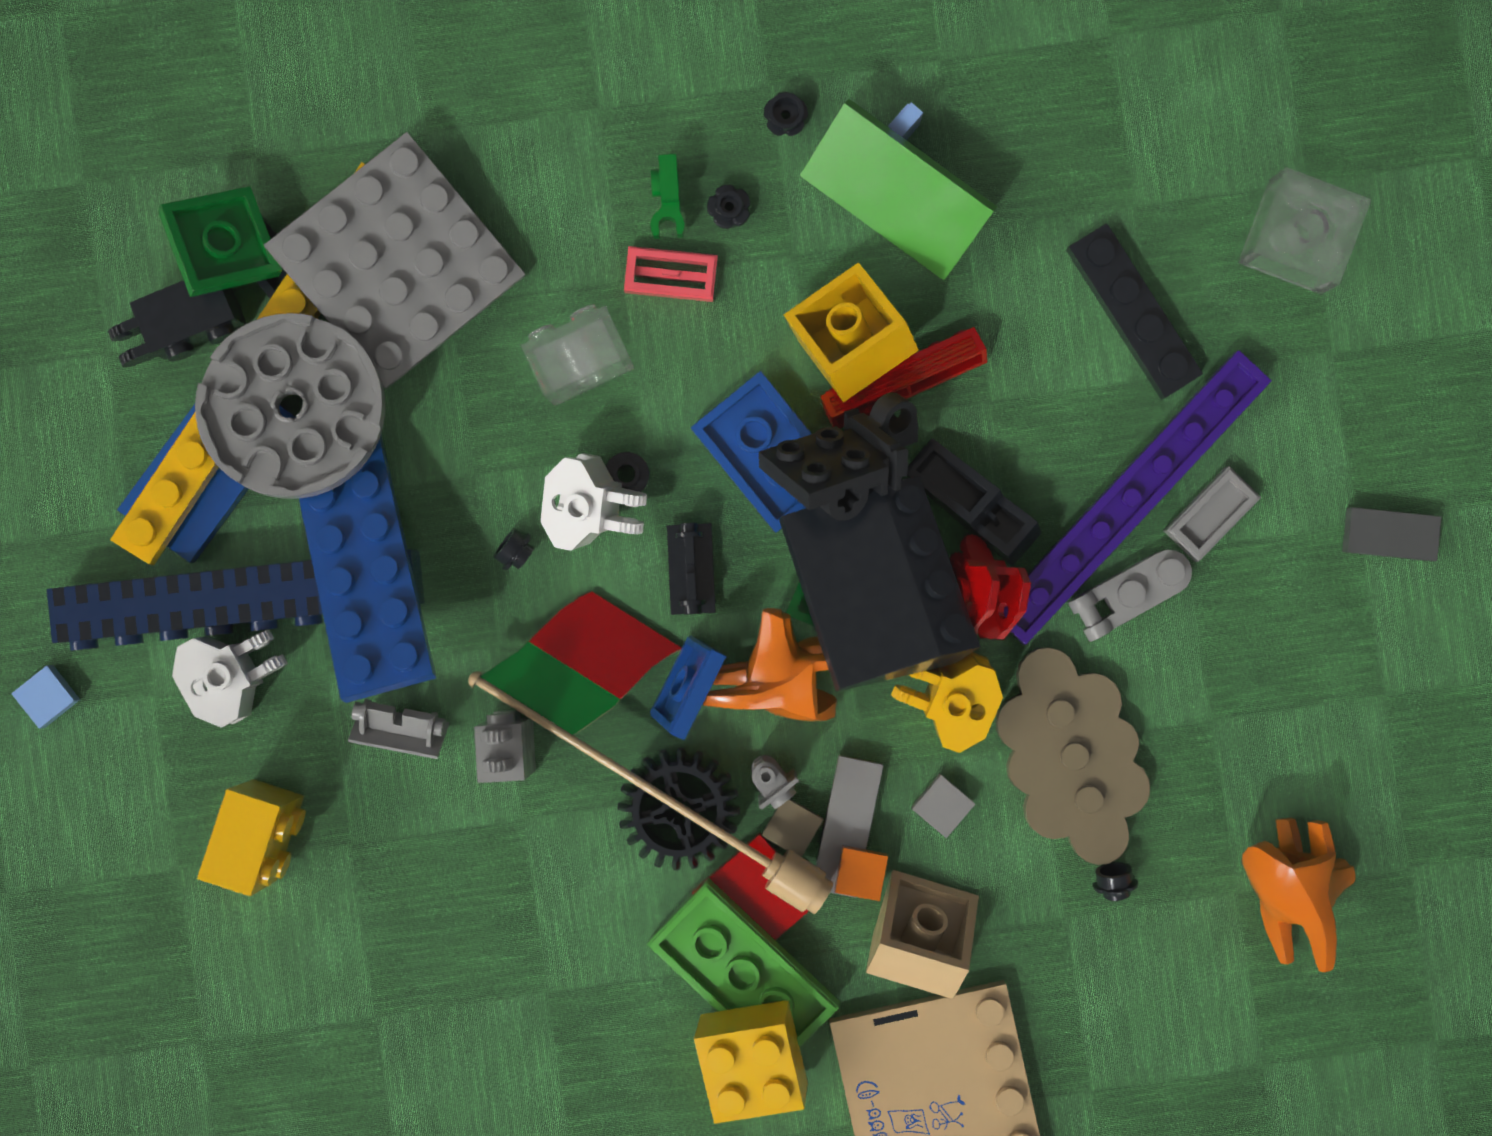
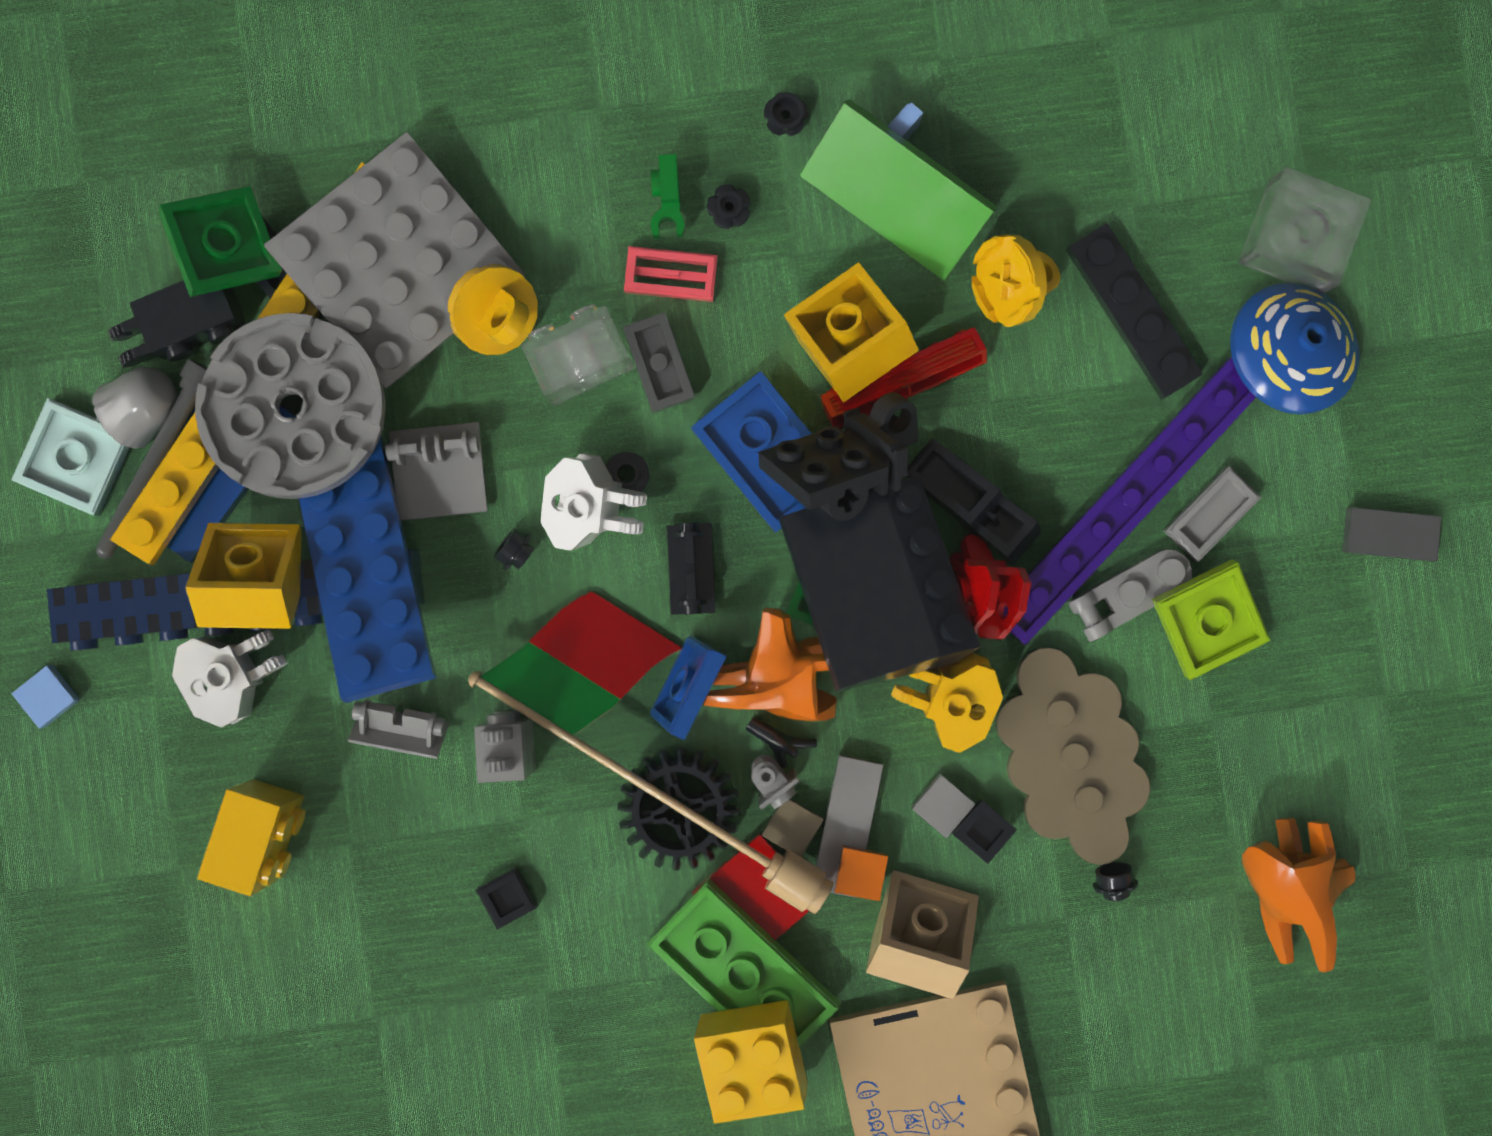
(70, 458): none -> light aqua tile
(135, 405): none -> light grey hair
(192, 375): none -> dark grey piece
(246, 576): none -> yellow slope
(438, 471): none -> light grey hinge
(492, 309): none -> yellow tile
(507, 897): none -> black tile
(659, 362): none -> dark grey plate
(778, 741): none -> black bar
(984, 831): none -> black plate
(1012, 279): none -> yellow tile
(1211, 619): none -> lime tile
(1279, 359): none -> blue dish

